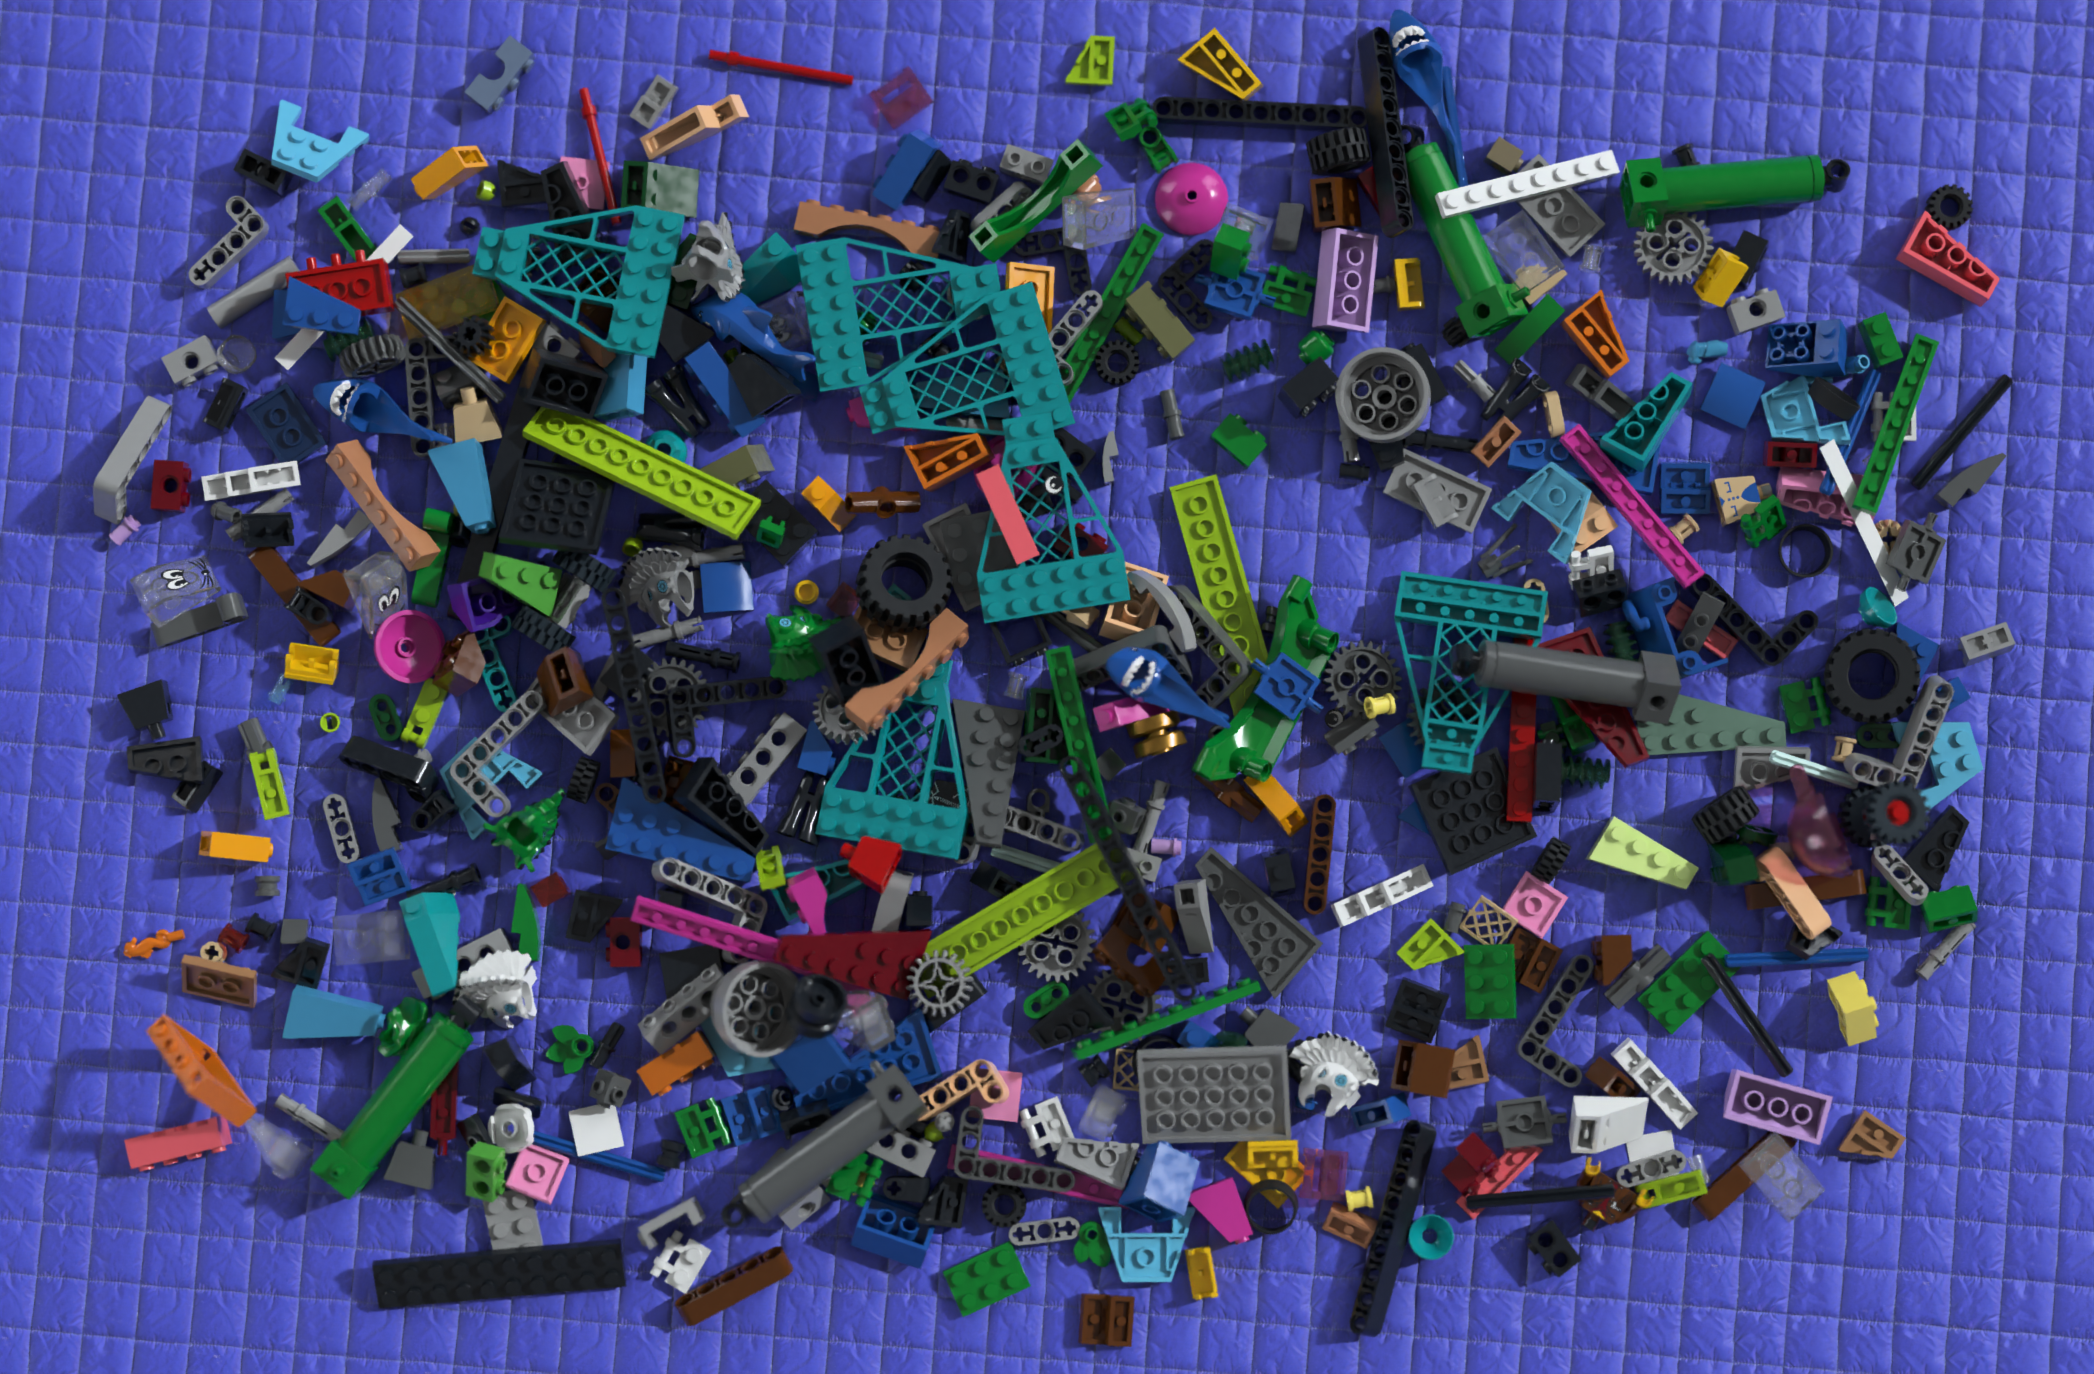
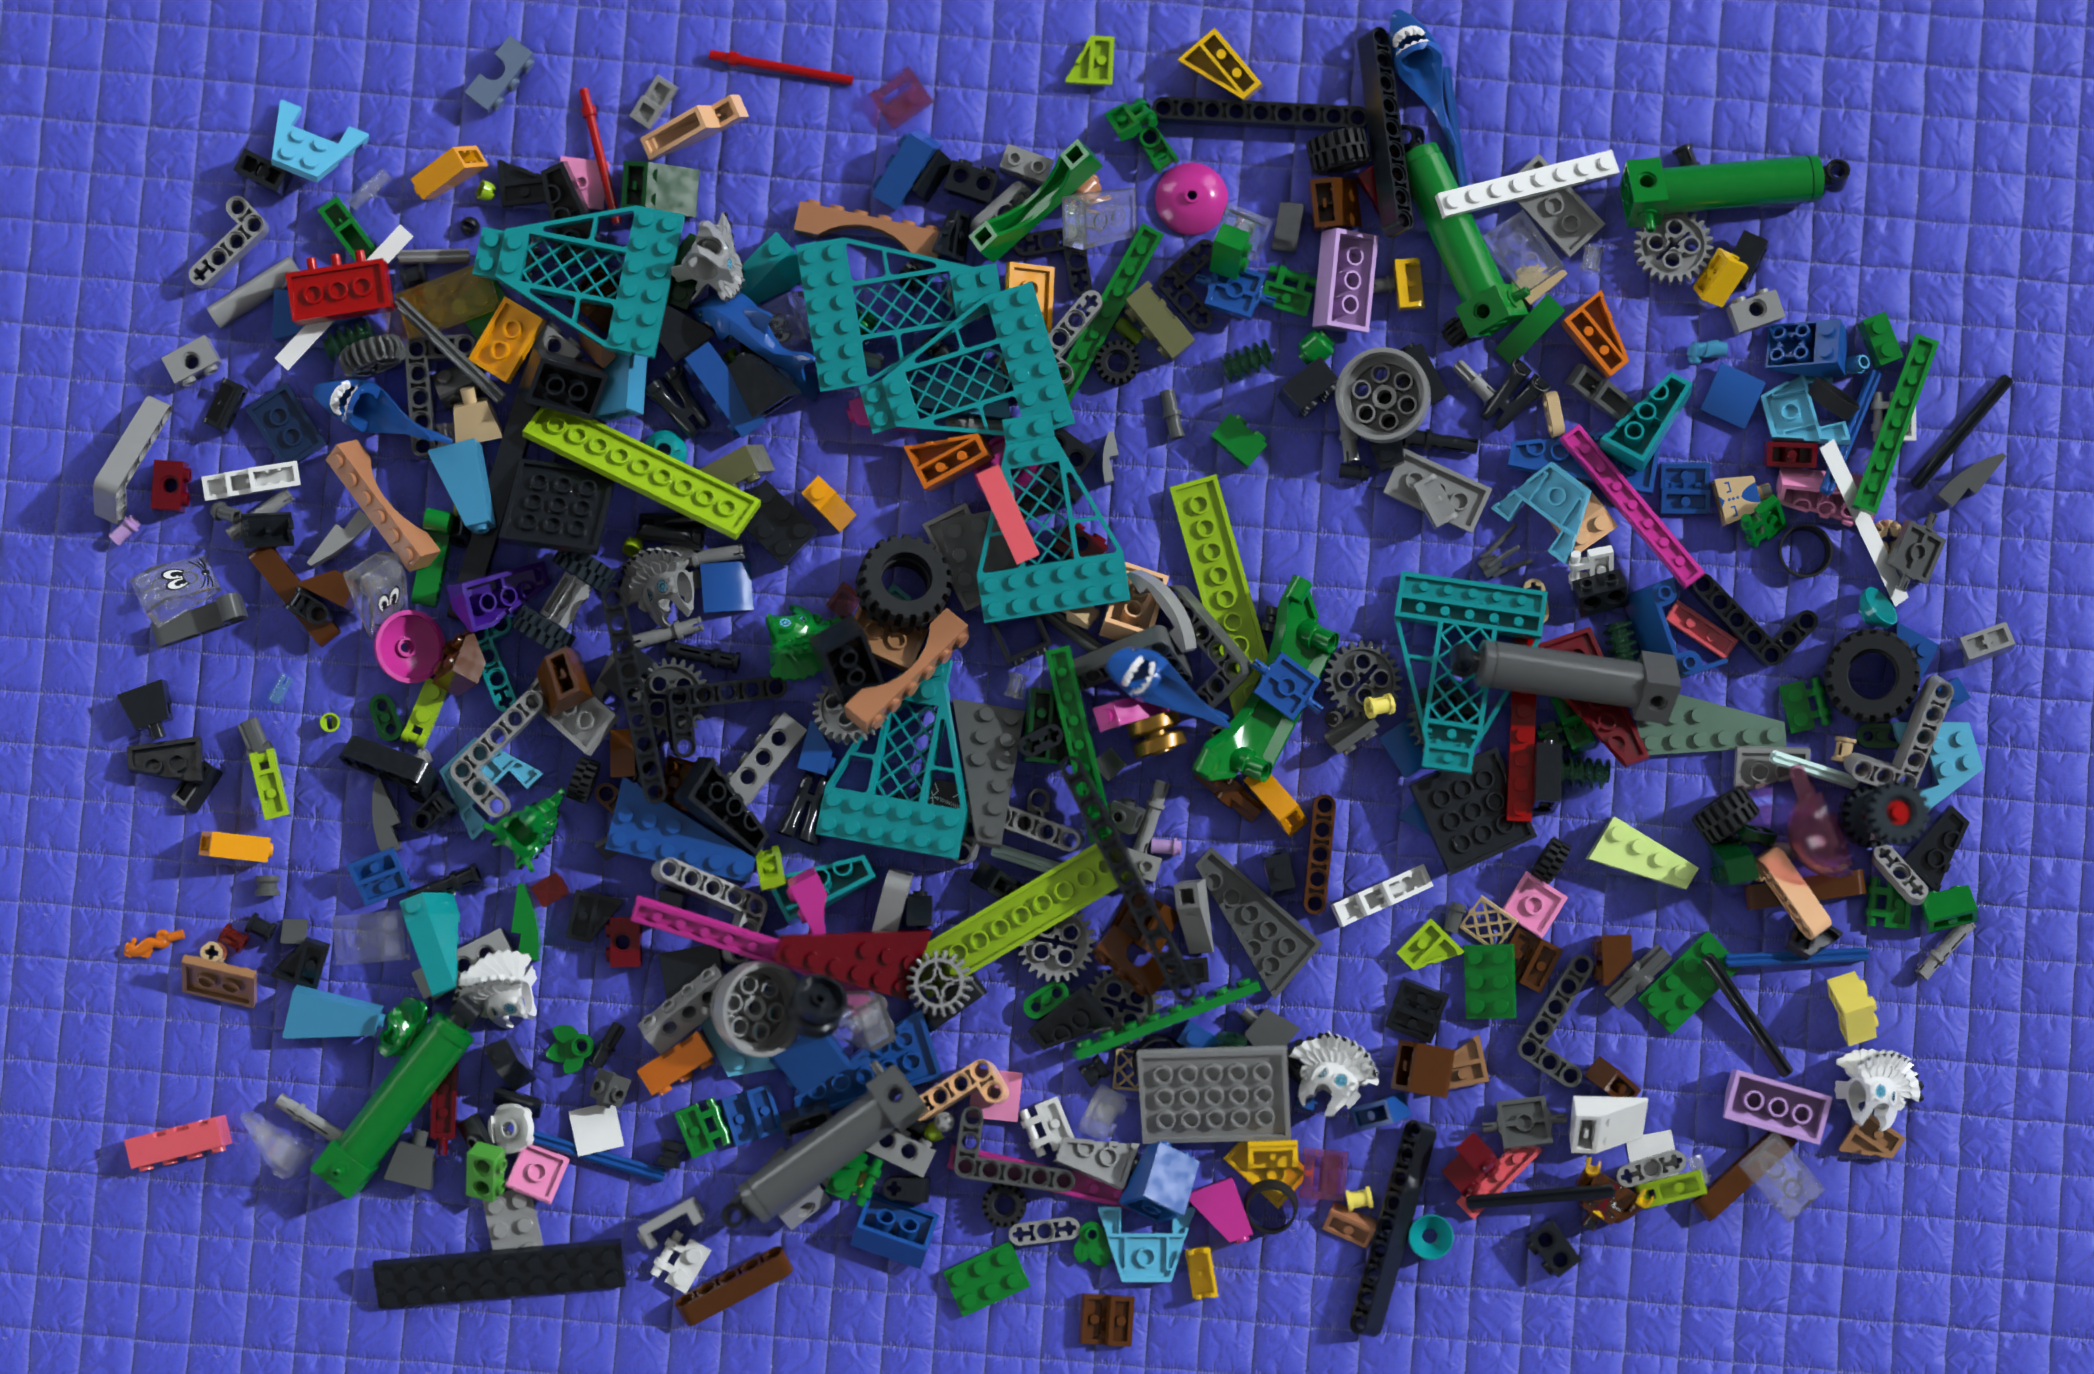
(194, 1058): orange window -> none
(236, 354): clear hair -> none
(312, 663): yellow hinge -> none
(318, 311): blue wing -> none
(354, 844): light grey beam -> none
(474, 336): black gear -> none
(524, 580): bright green wedge -> none
(770, 533): green tile -> none
(776, 1100): black plate -> none
(806, 592): yellow plate -> none
(872, 861): red torso -> none
(883, 502): reddish brown piece -> none
(945, 1203): black wing -> none
(1053, 484): black sticker -> none
(1496, 441): nougat slope -> none
(1504, 157): dark tan brick -> none
(1632, 616): blue arm -> none
(1654, 1083): white slope -> none
(1684, 528): tan bush -> none
(1699, 623): dark grey plate -> none
(1881, 1081): none -> white piece
(1946, 261): coral wedge -> none
(1959, 197): black tyre -> none

